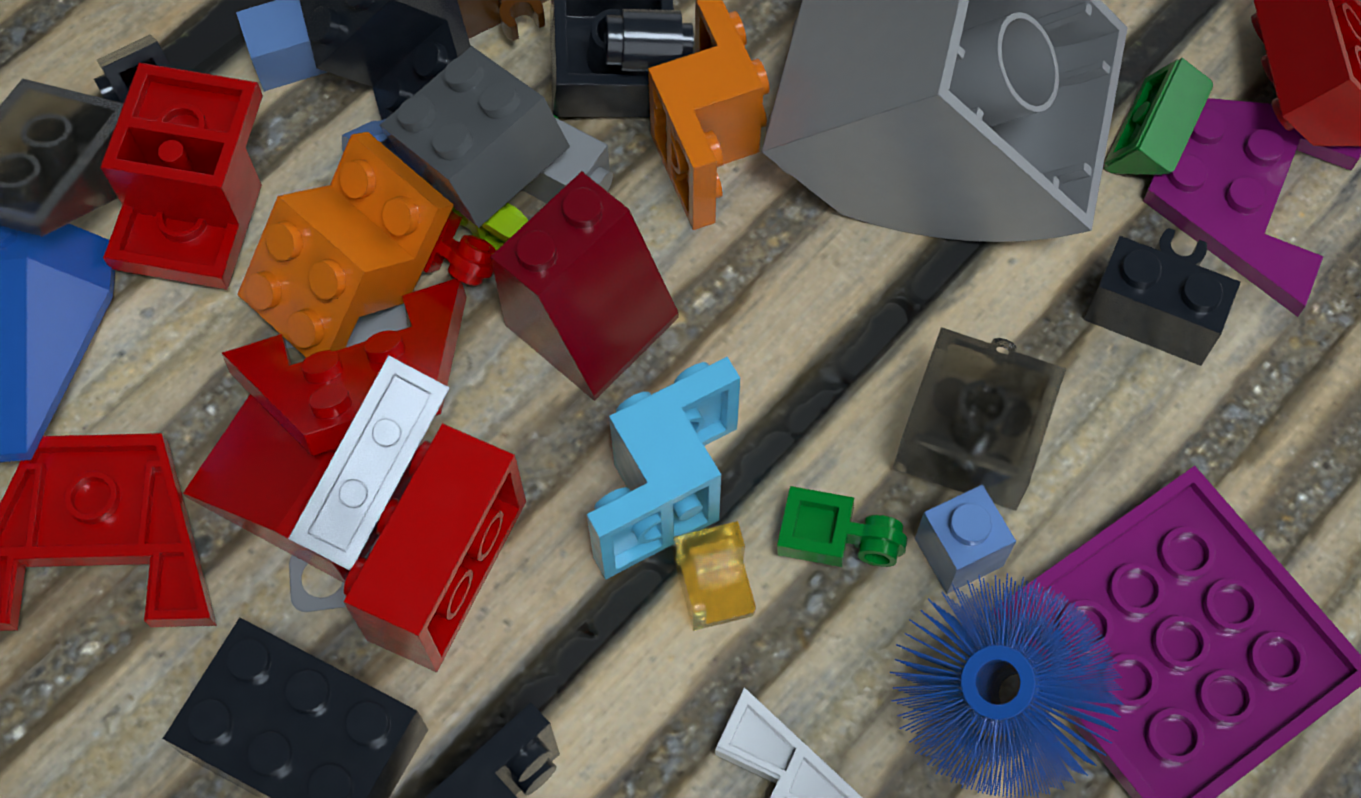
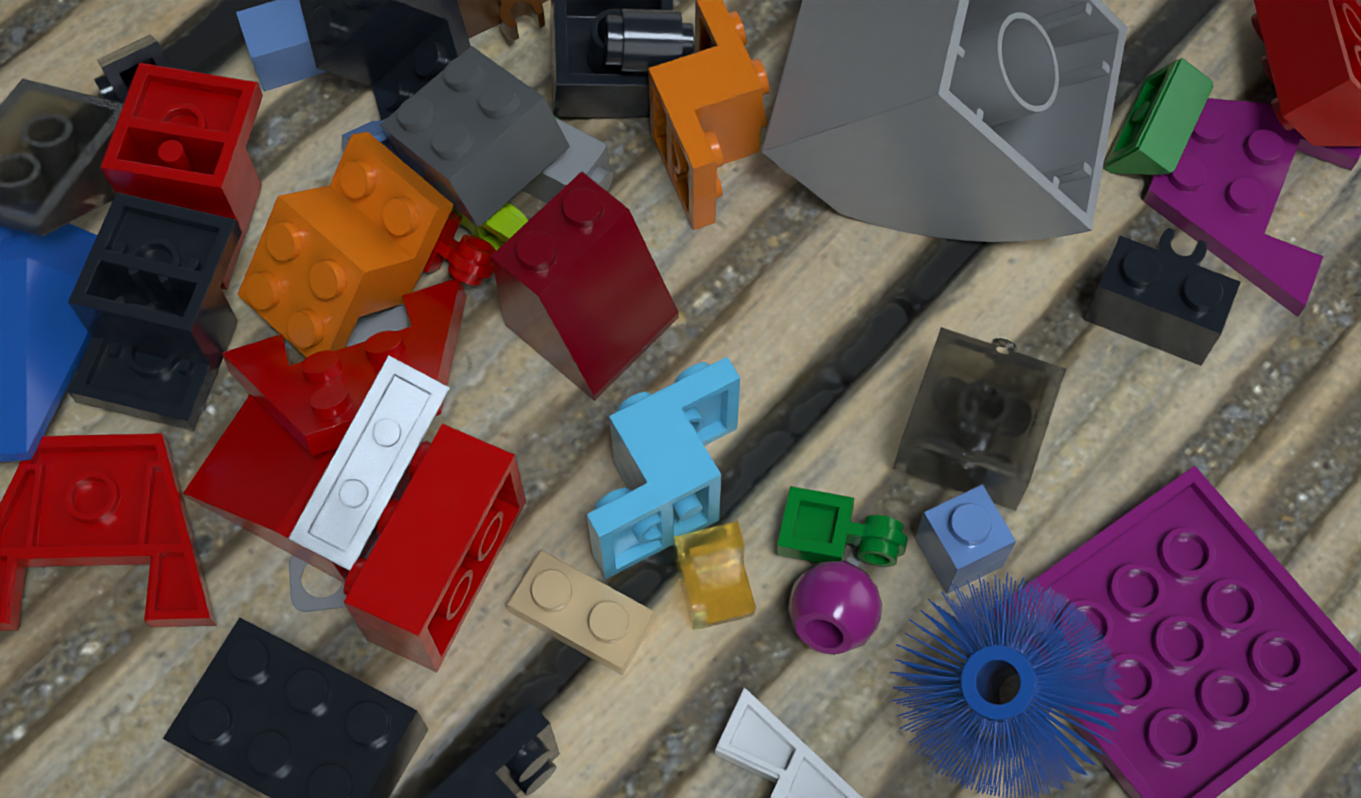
(154, 310): none -> black bracket
(581, 612): none -> tan plate
(835, 607): none -> magenta piece

